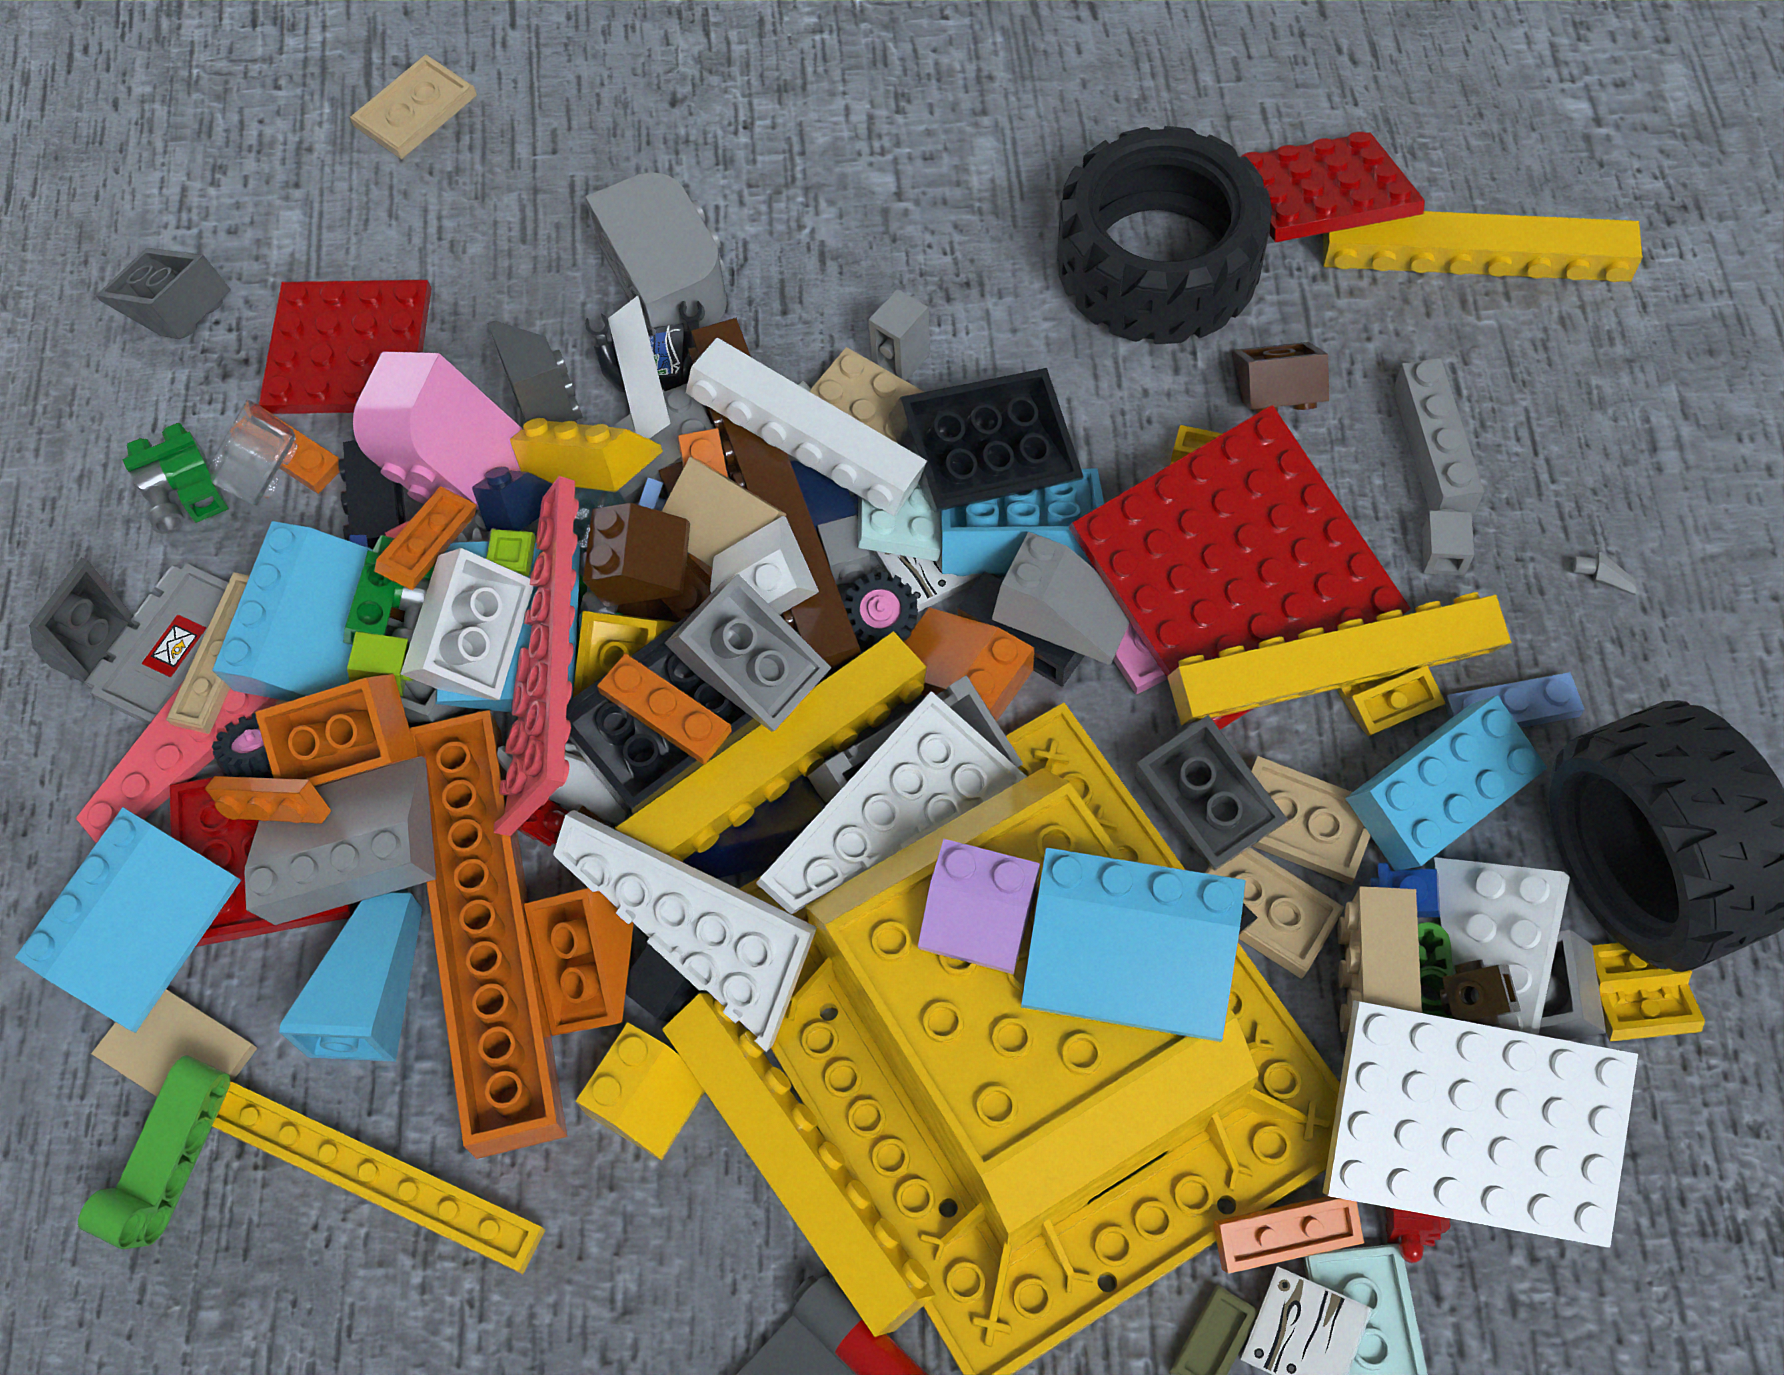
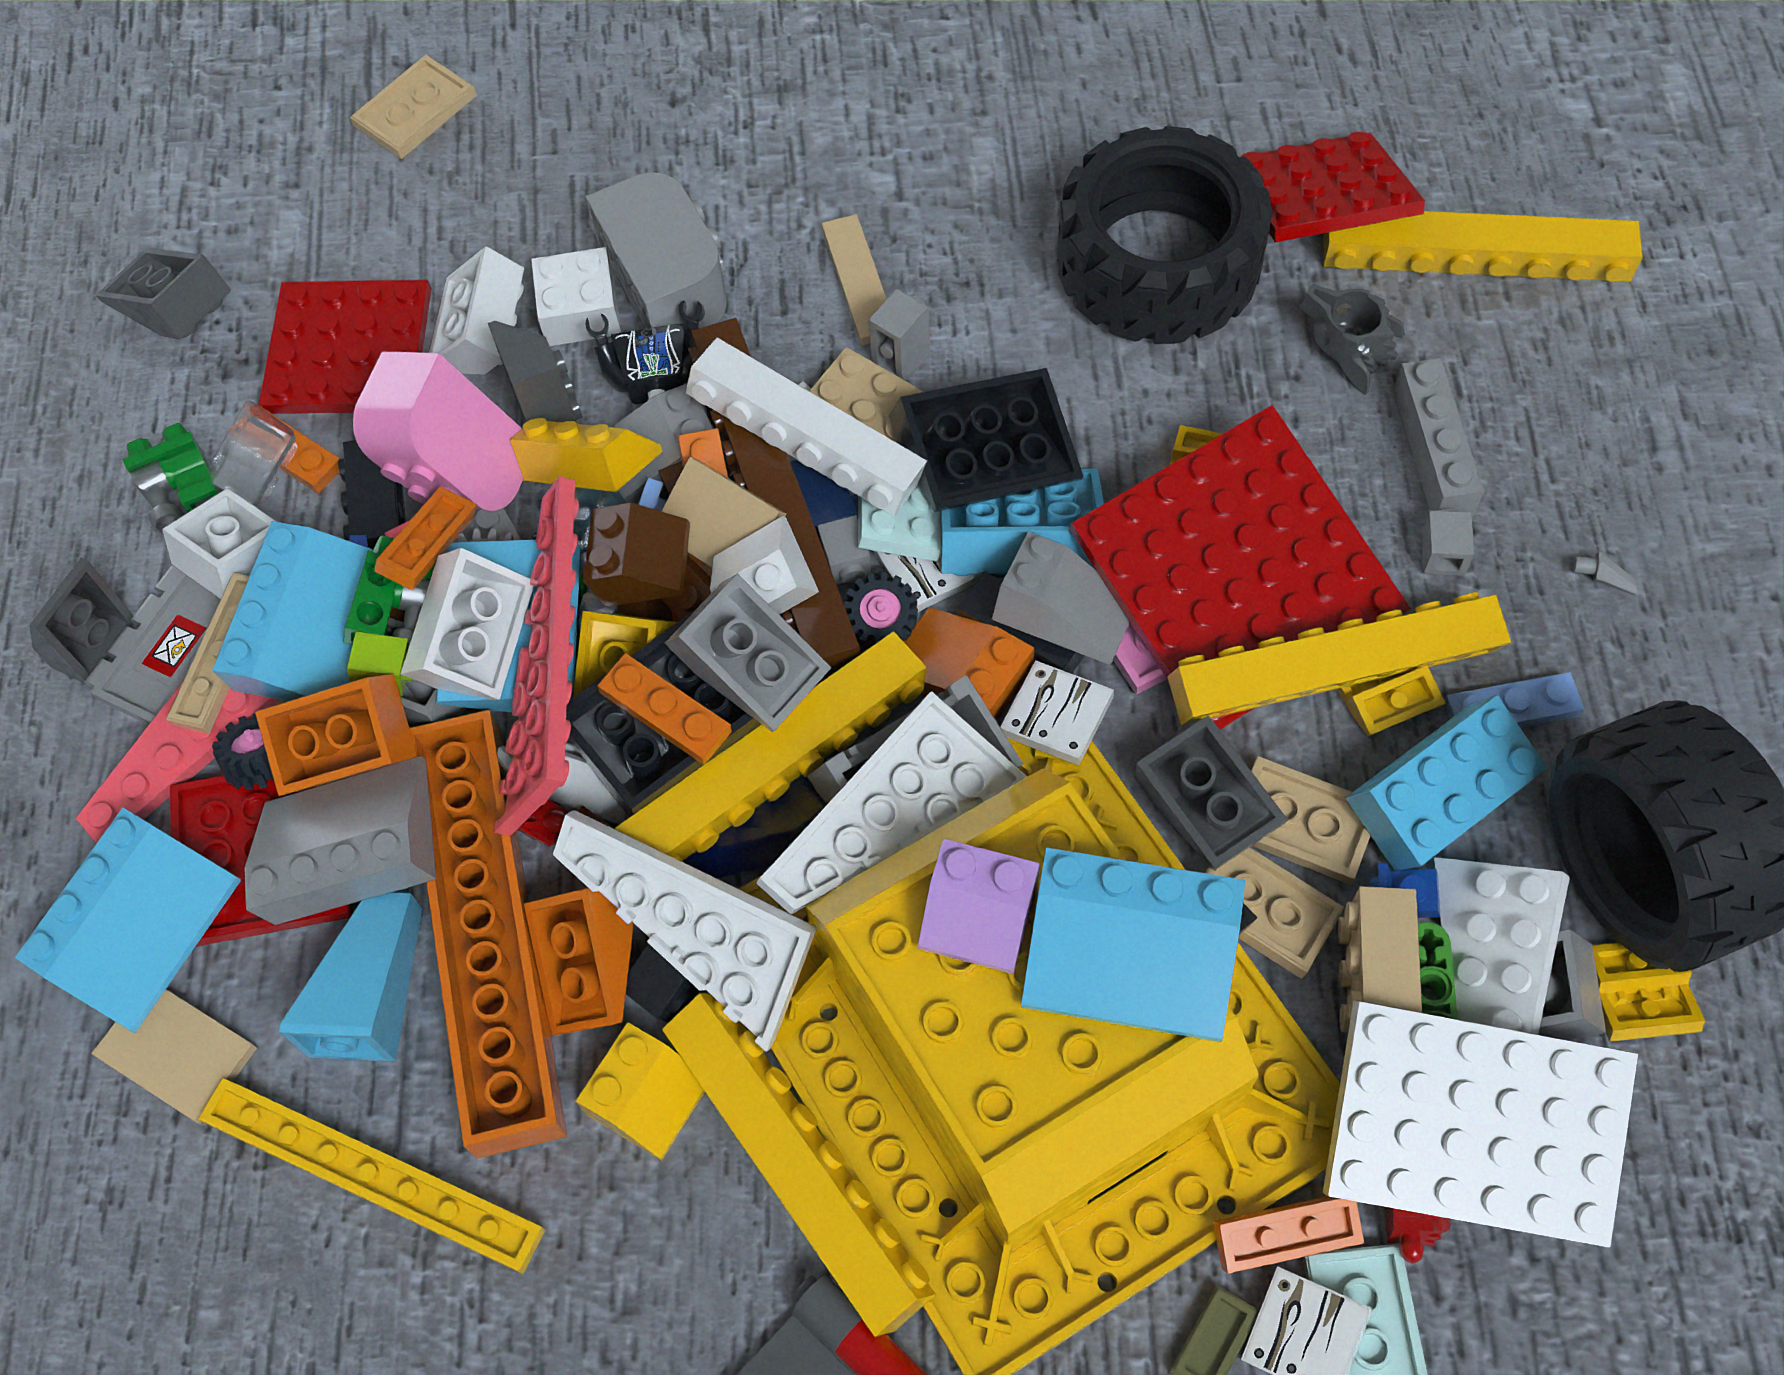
(161, 1160): bright green beam -> none
(217, 540): none -> white brick
(268, 799): orange plate -> none
(475, 295): none -> white slope
(510, 498): dark blue slope -> none
(512, 550): lime tile -> none
(574, 289): none -> white brick
(639, 369): white sticker -> none
(855, 271): none -> tan tile
(1057, 712): none -> white tile
(1282, 376): reddish brown slope -> none
(1354, 335): none -> dark grey piece
(1495, 992): dark brown brick -> none

